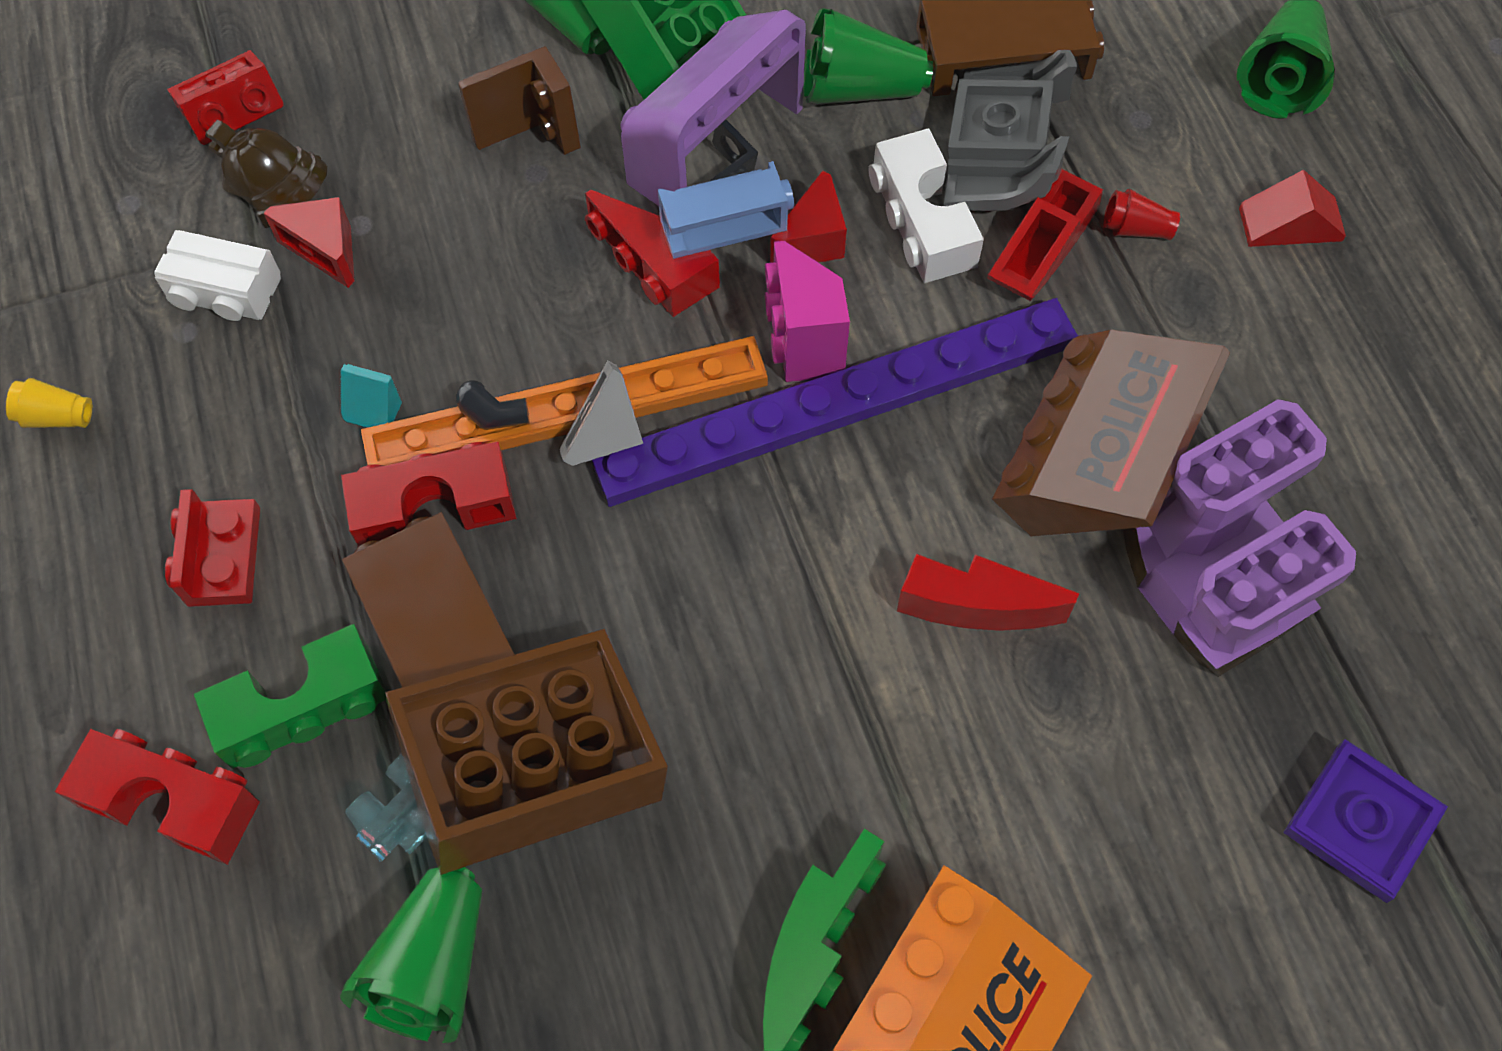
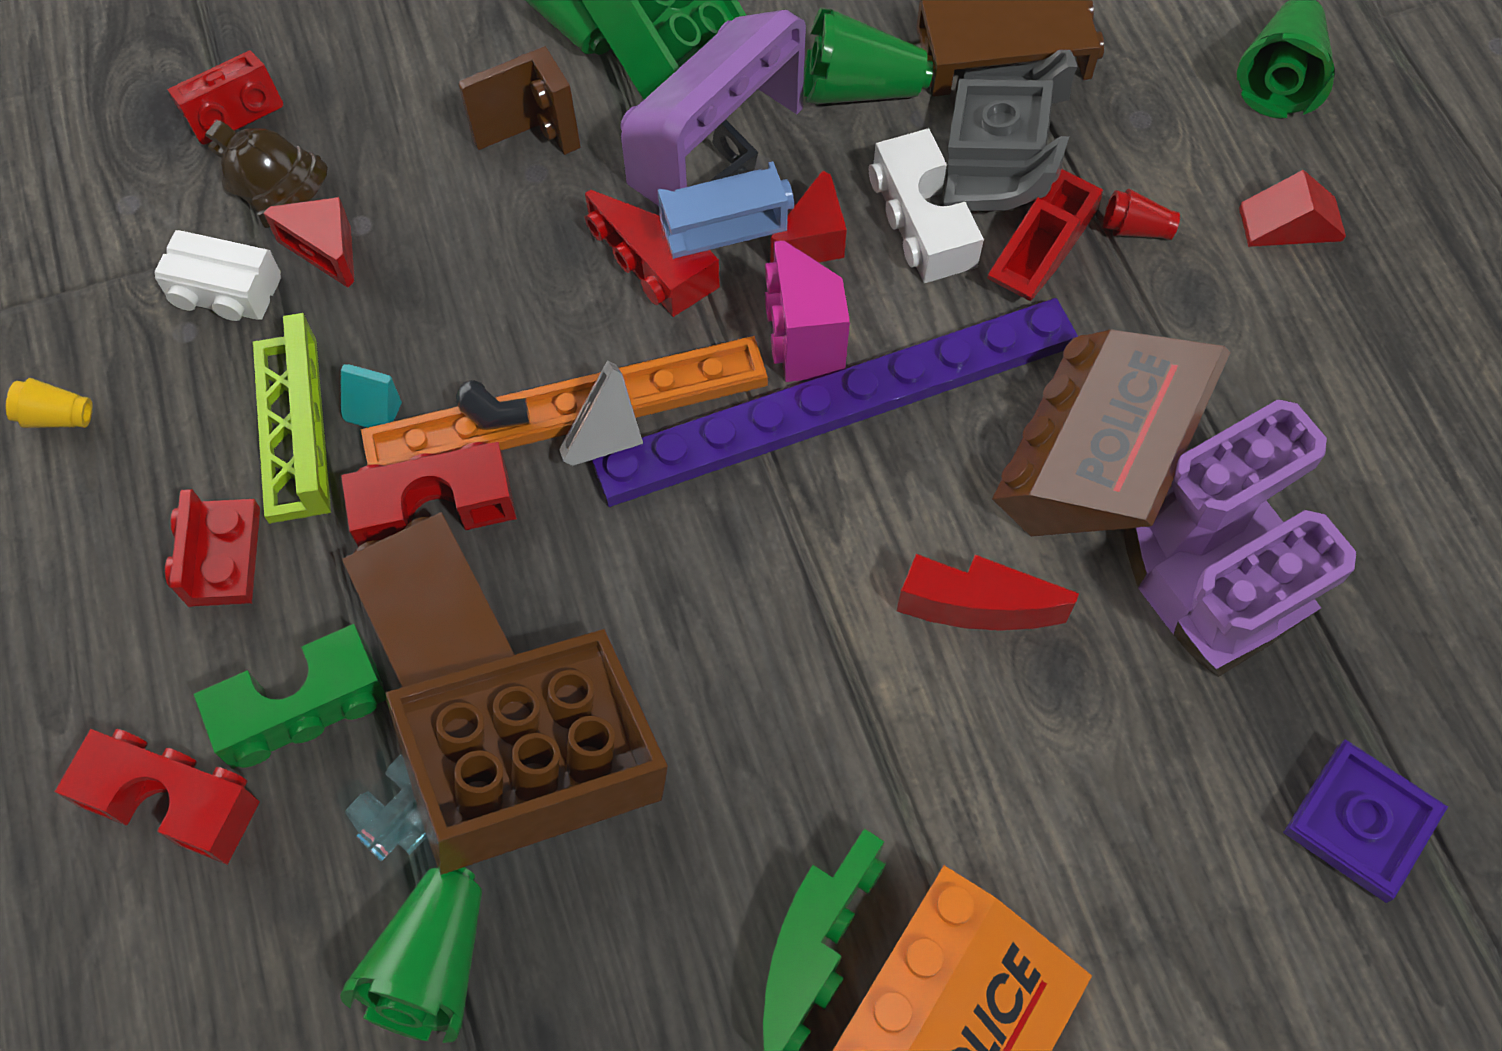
(303, 423): none -> lime fence

